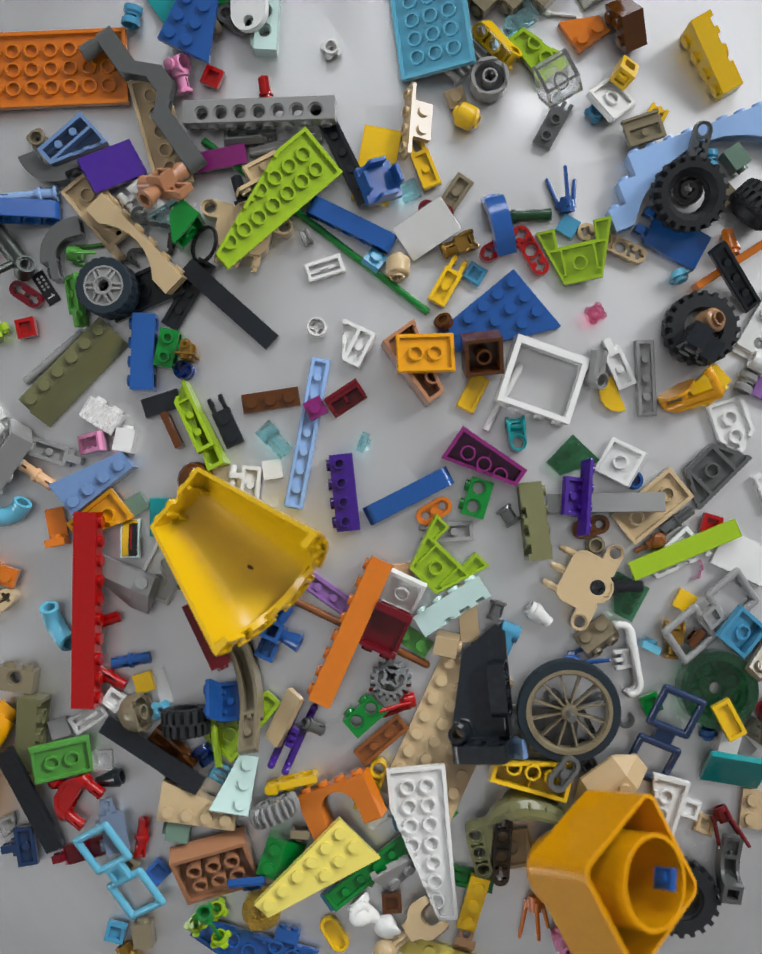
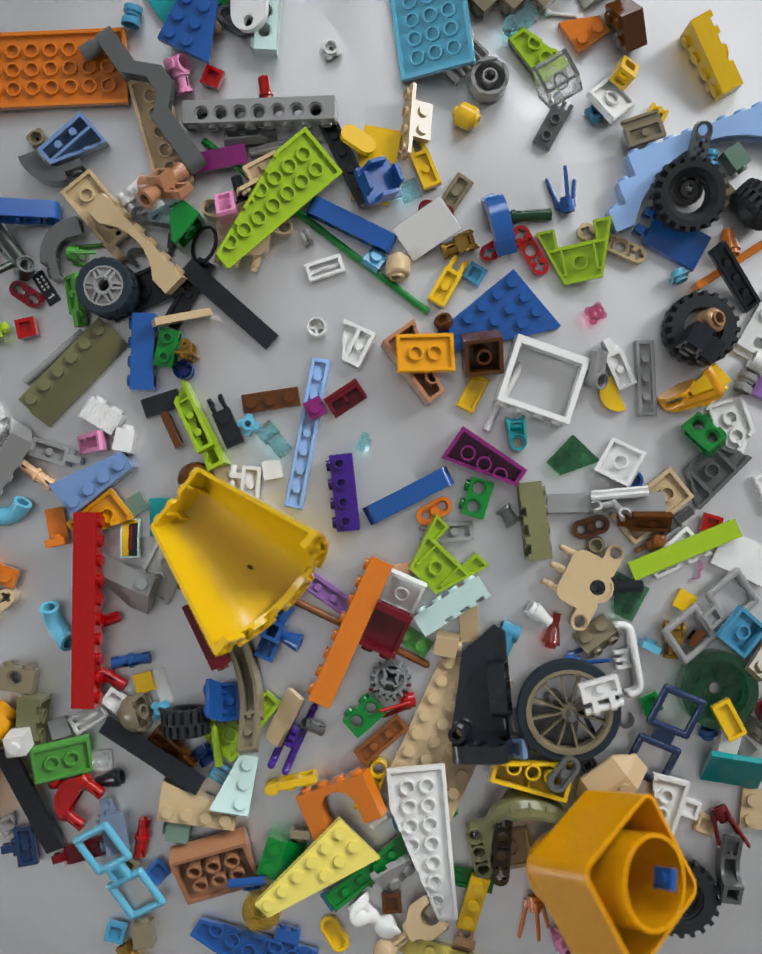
(18, 742): none -> white brick
(50, 193): light blue pin -> none
(112, 167): dark purple tile -> none
(181, 317): none -> tan tile
(204, 916): lime plant -> none
(226, 207): none -> bright pink slope
(248, 429): none -> medium azure plate
(274, 810): light grey gear -> none
(358, 140): none -> yellow tile
(455, 97): tan plate -> none
(496, 610): dark grey bush -> none
(506, 52): yellow piece -> none
(552, 635): none -> clear red cone
(567, 226): dark azure tile -> none
(578, 495): dark purple bracket -> none
(598, 689): none -> white plate
(613, 503): none -> light grey arm
(619, 493): none -> white axle
(647, 521): none -> reddish brown hinge
(700, 437): none -> green brick

